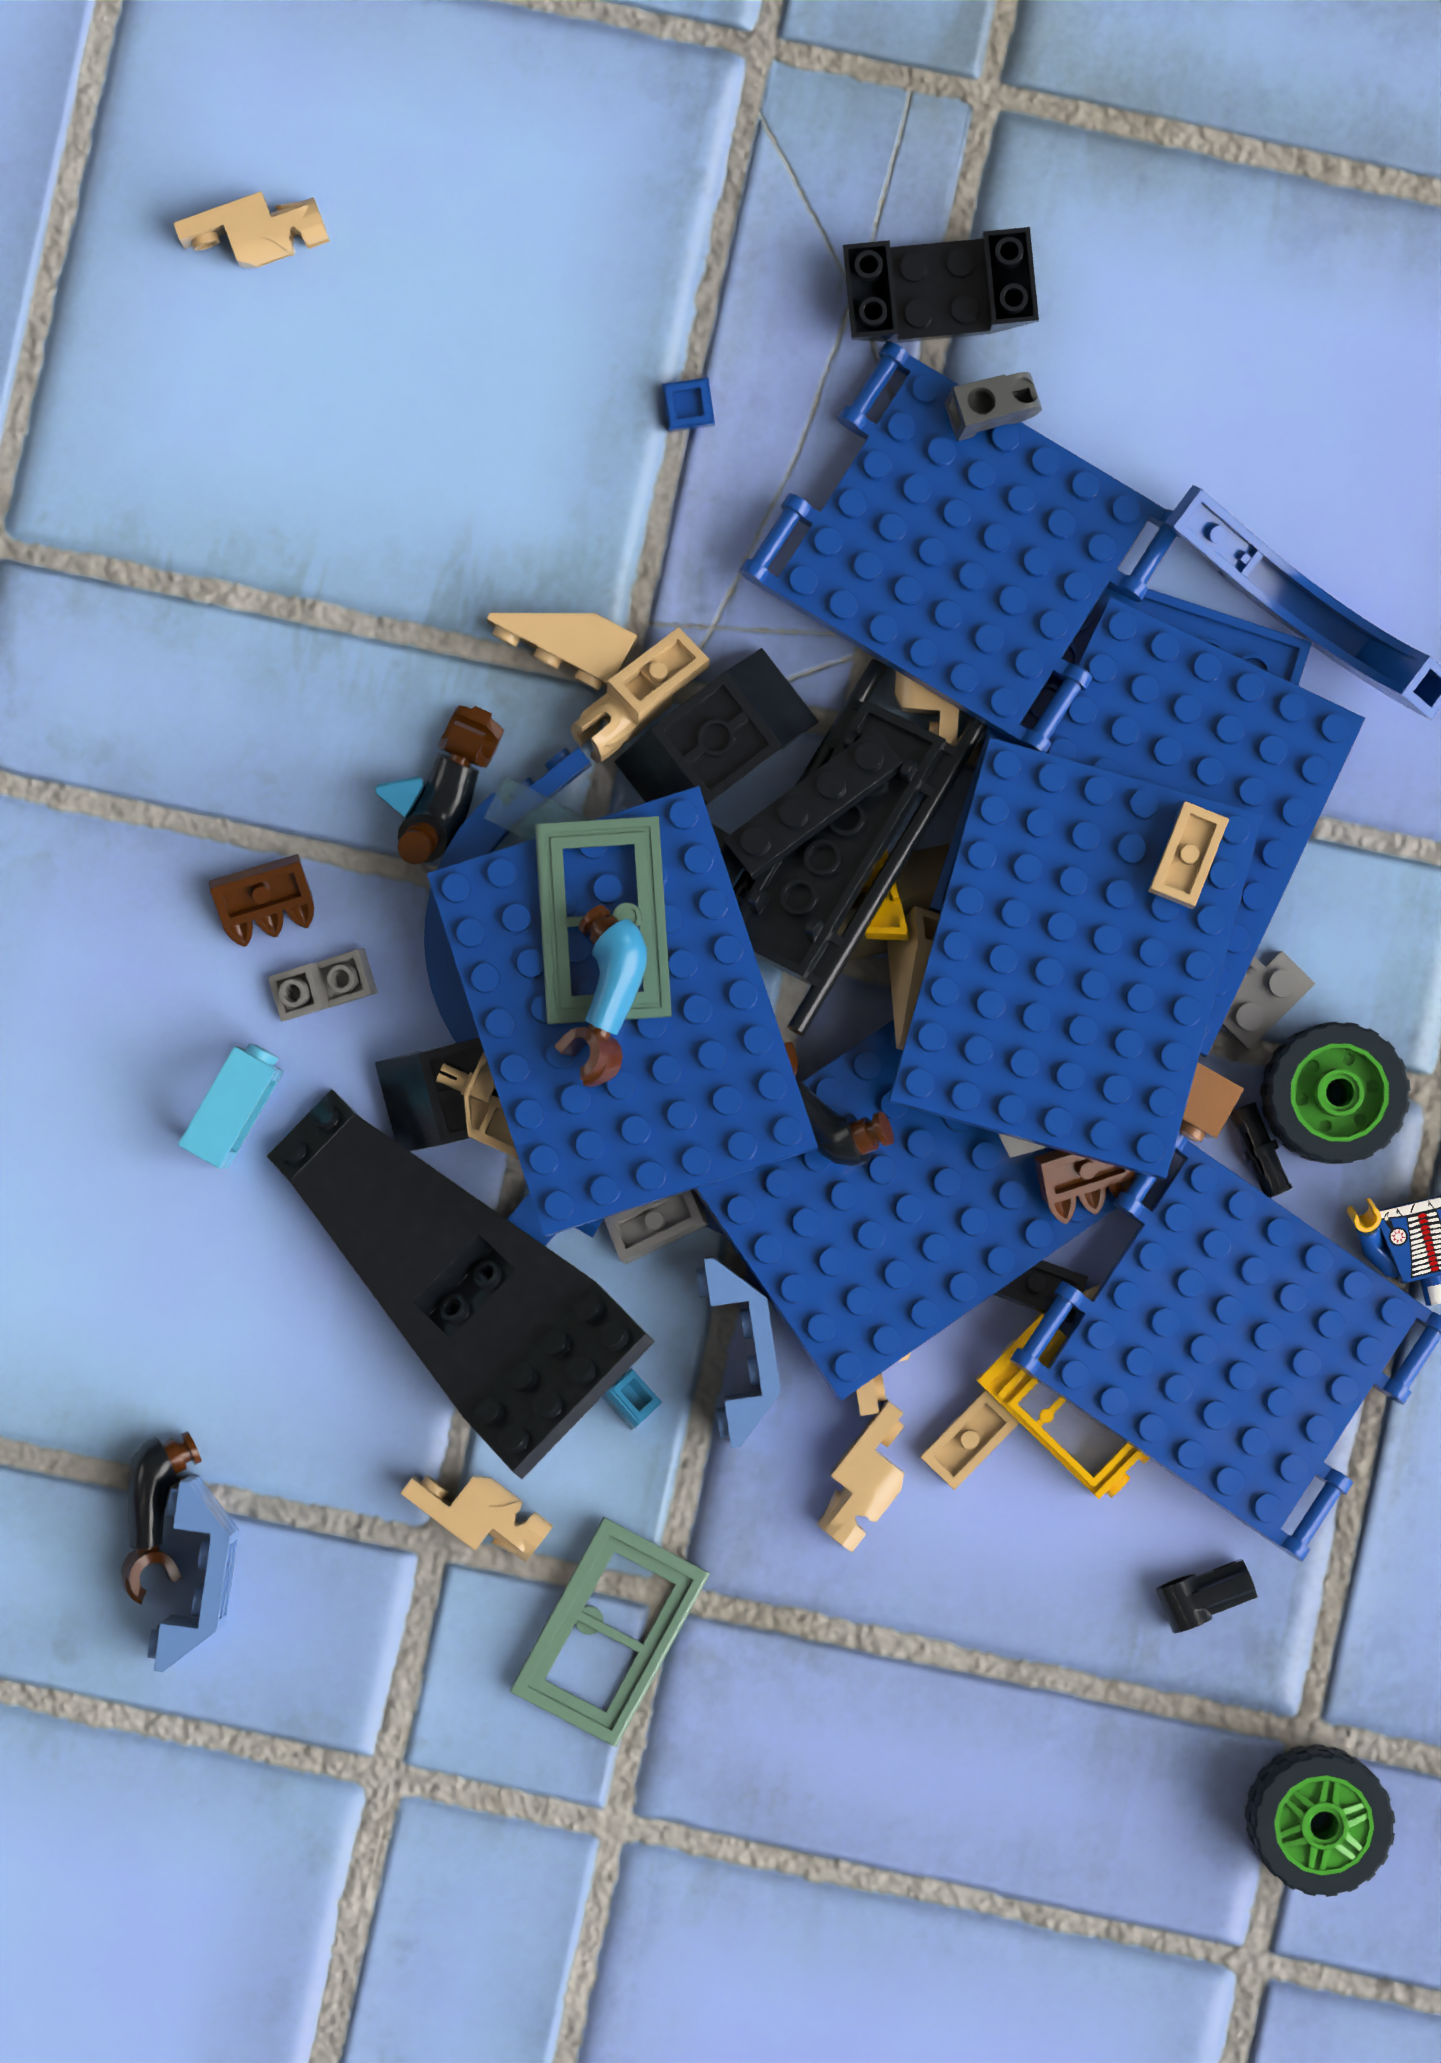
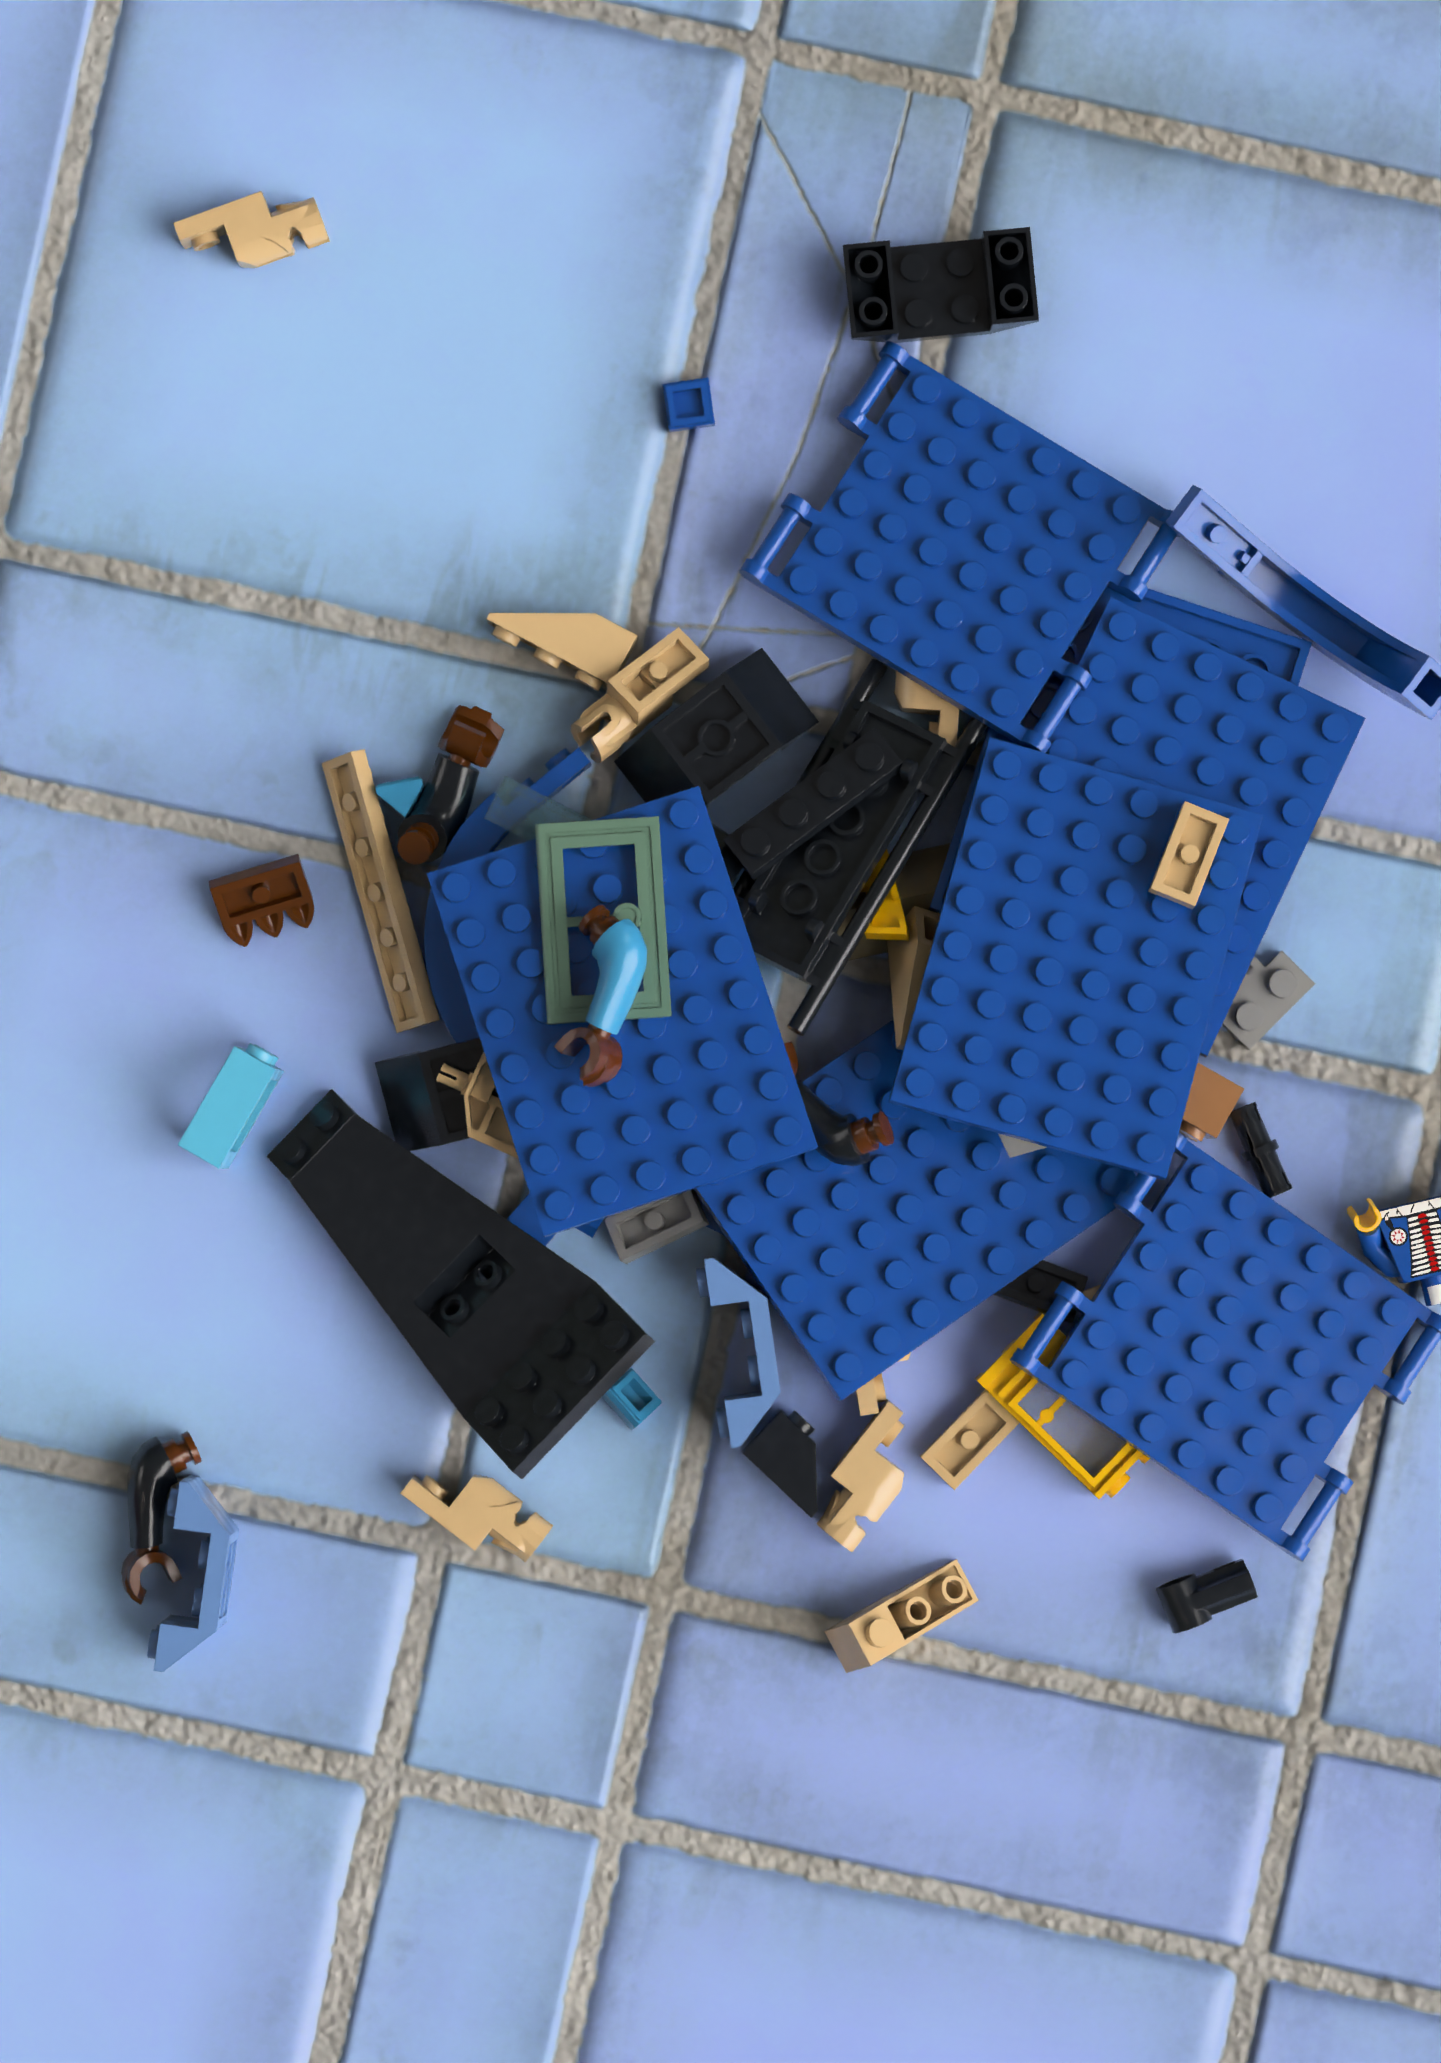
(322, 984): light grey slope -> none
(380, 891): none -> tan plate
(571, 1611): sand green door -> none
(788, 1458): none -> black slope
(901, 1617): none -> tan slope
(991, 403): dark grey leg -> none
(1068, 1176): reddish brown plate -> none
(1346, 1846): wheel -> none
(1372, 1086): wheel -> none

